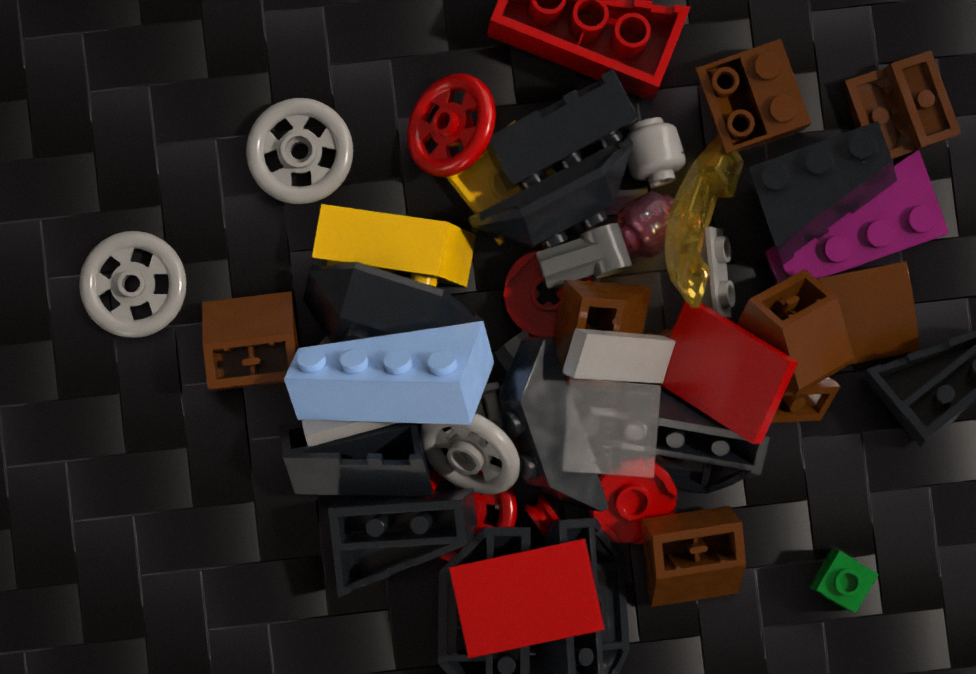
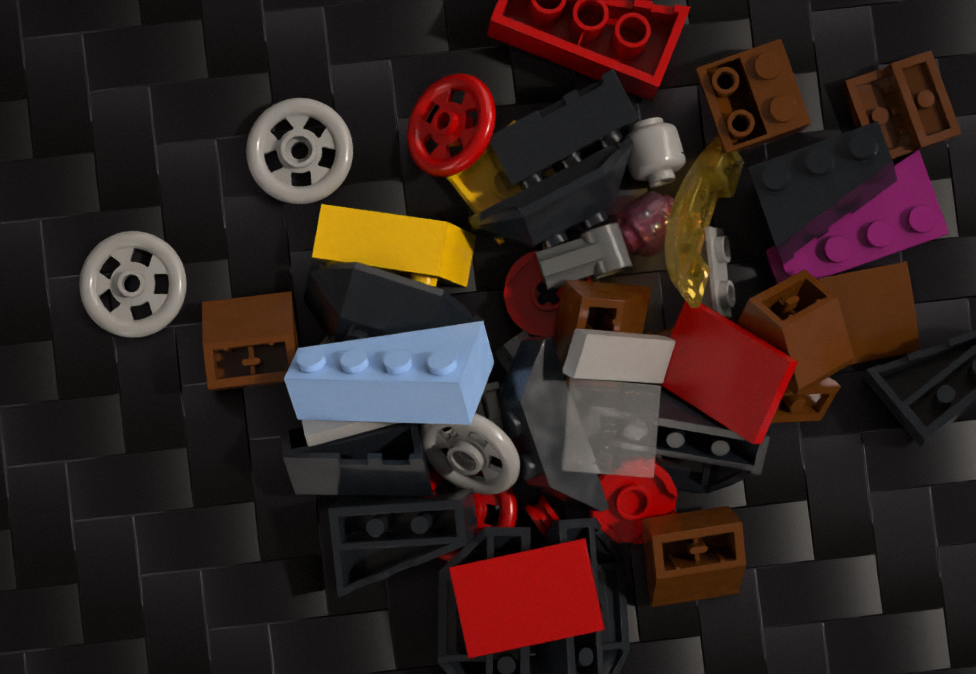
(843, 580): green brick -> none

